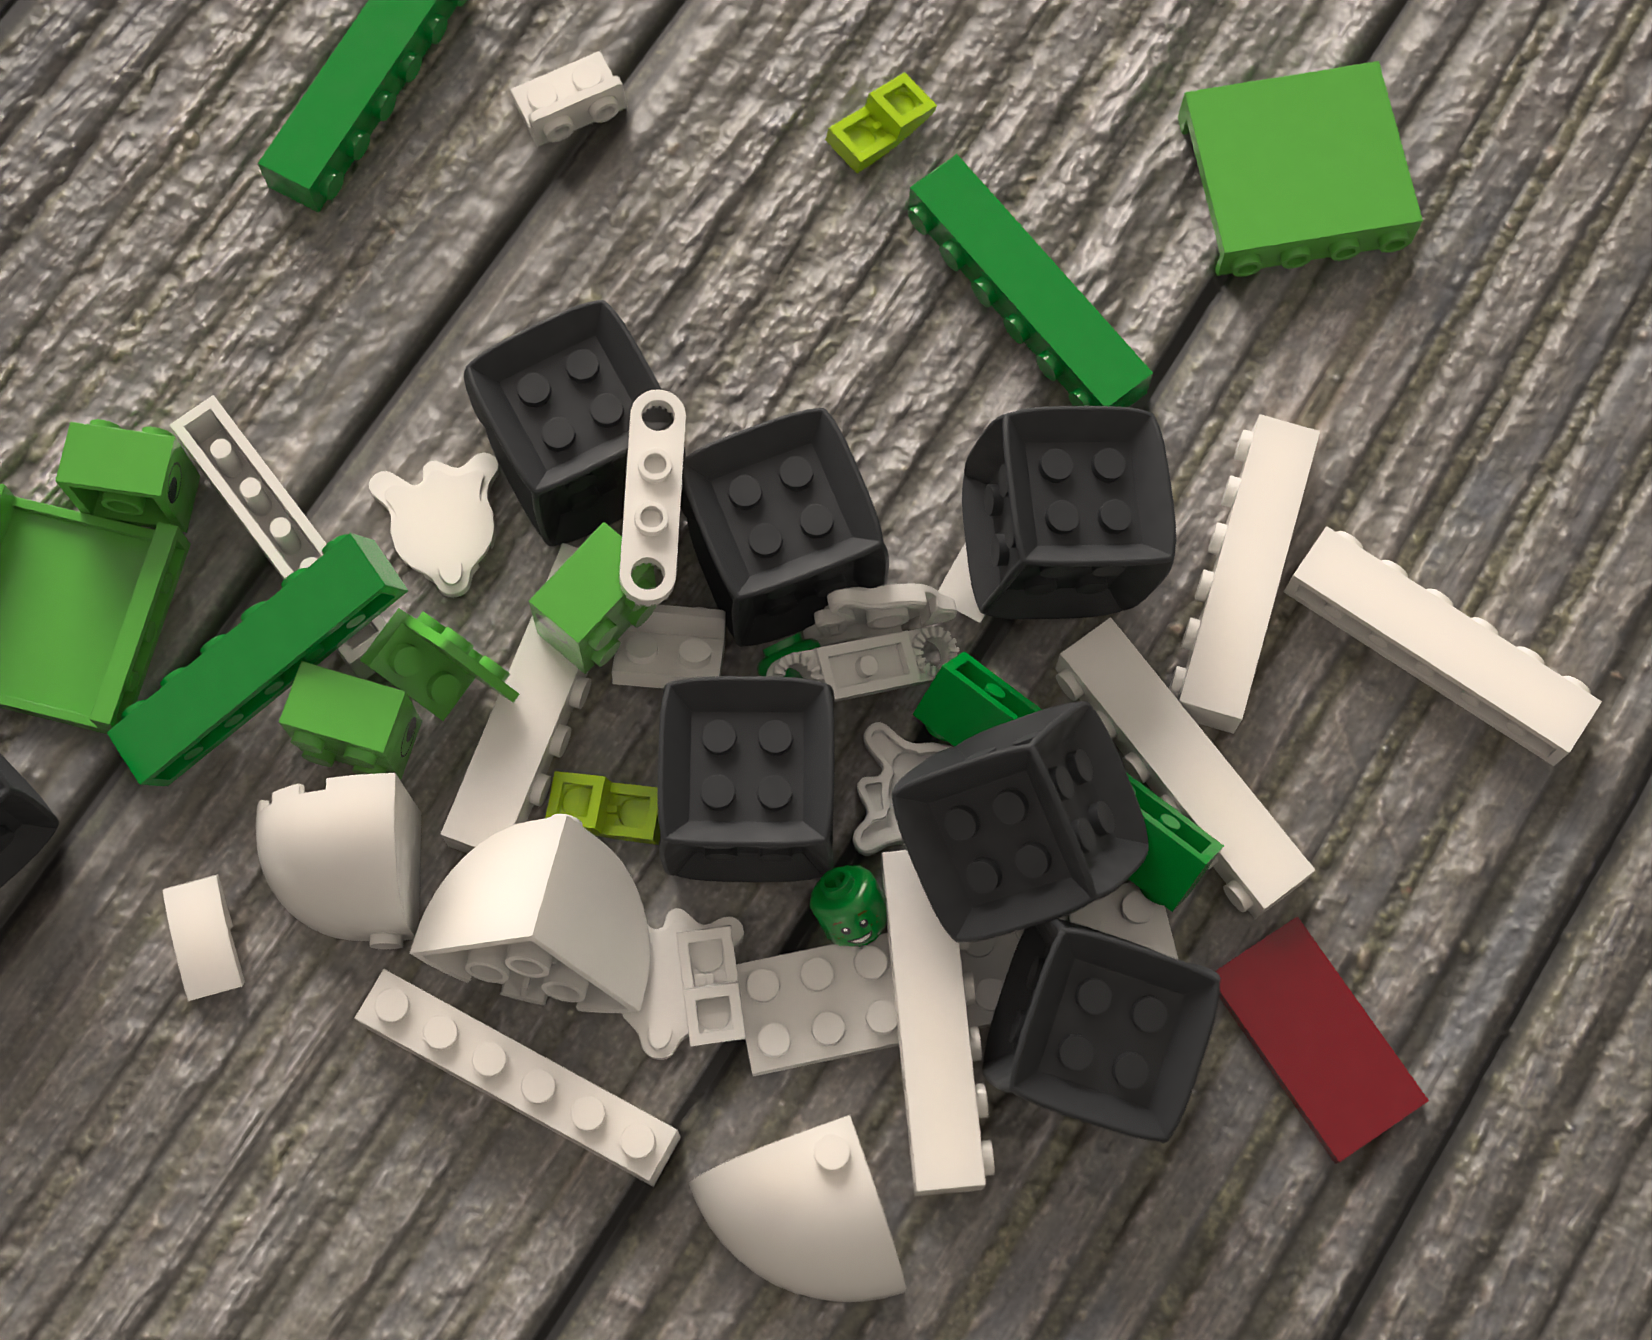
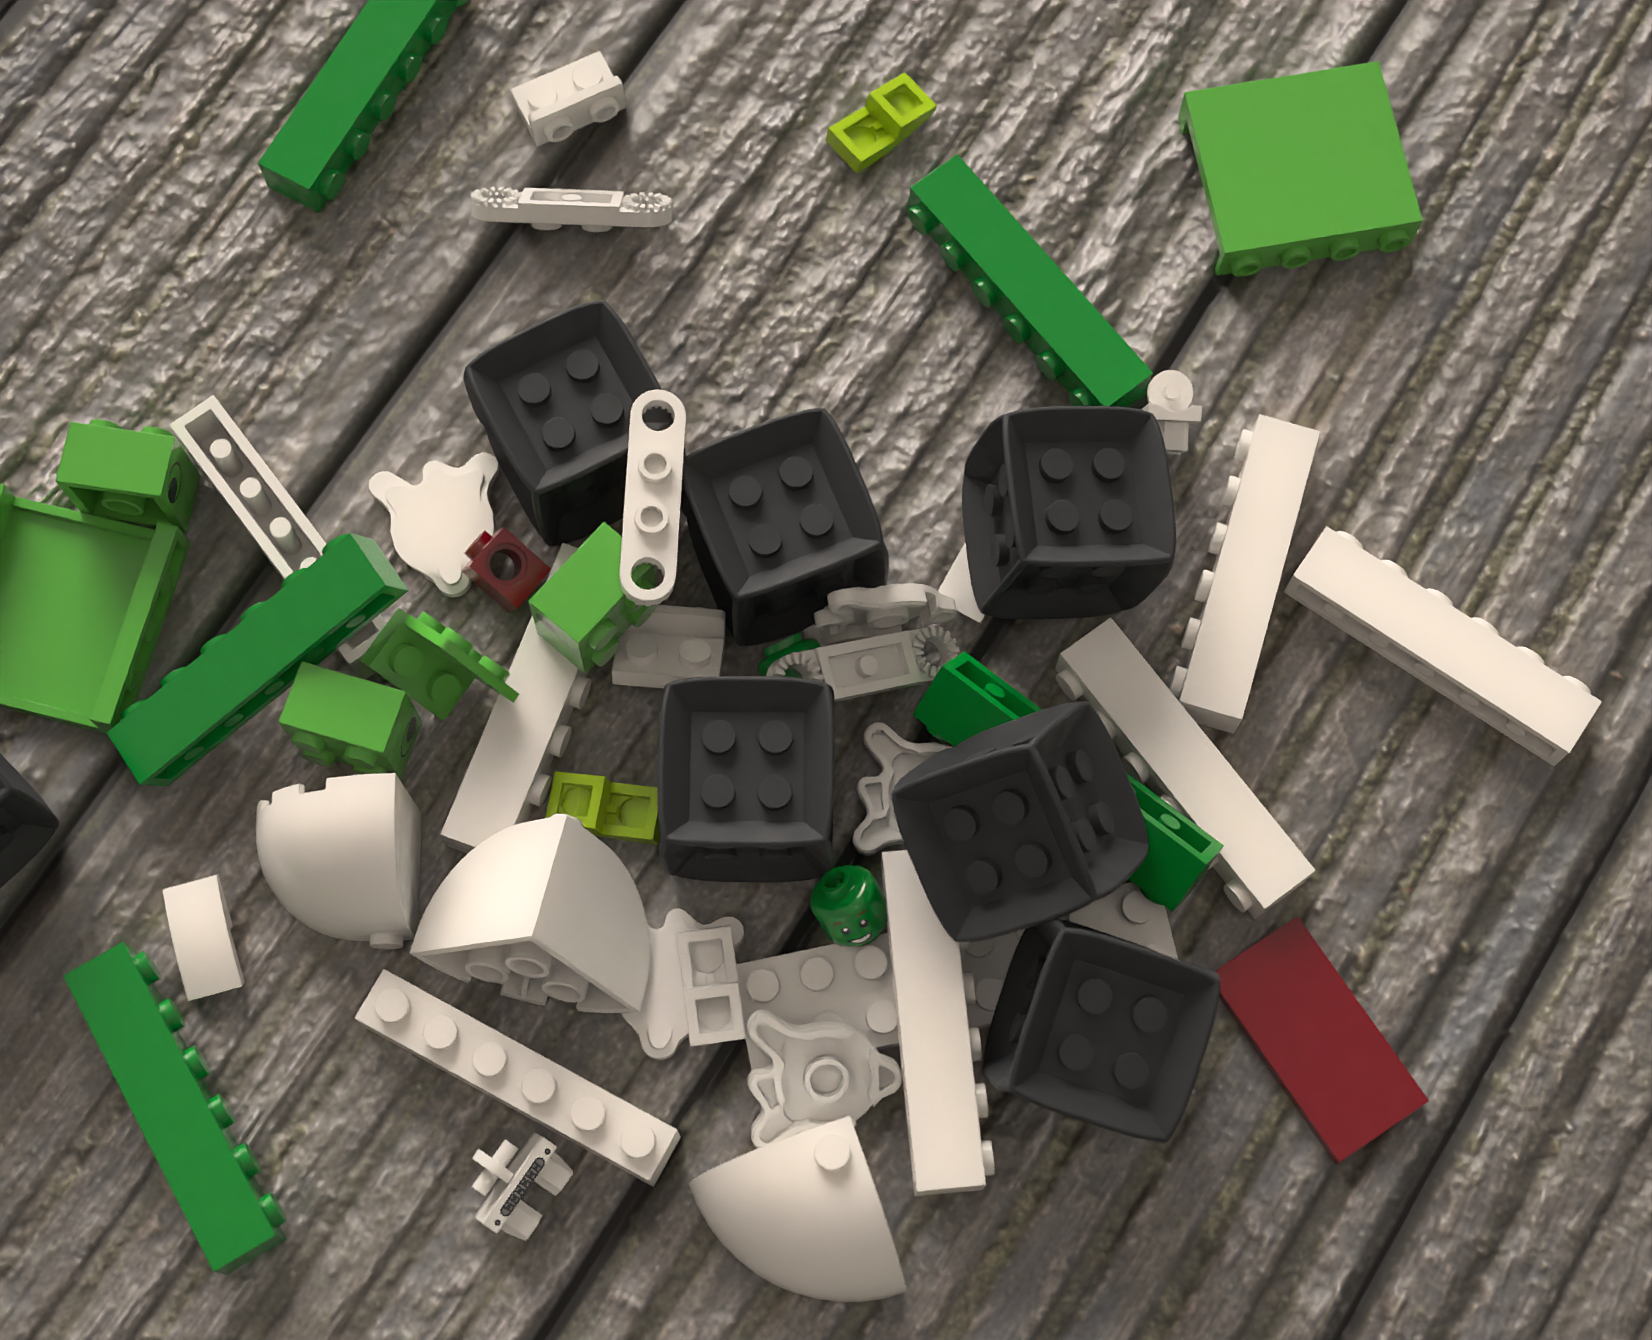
(176, 1109): none -> green brick
(504, 1205): none -> white hips
(528, 568): none -> dark red brick
(553, 207): none -> white plate
(814, 1076): none -> white tile
(1168, 400): none -> white hips

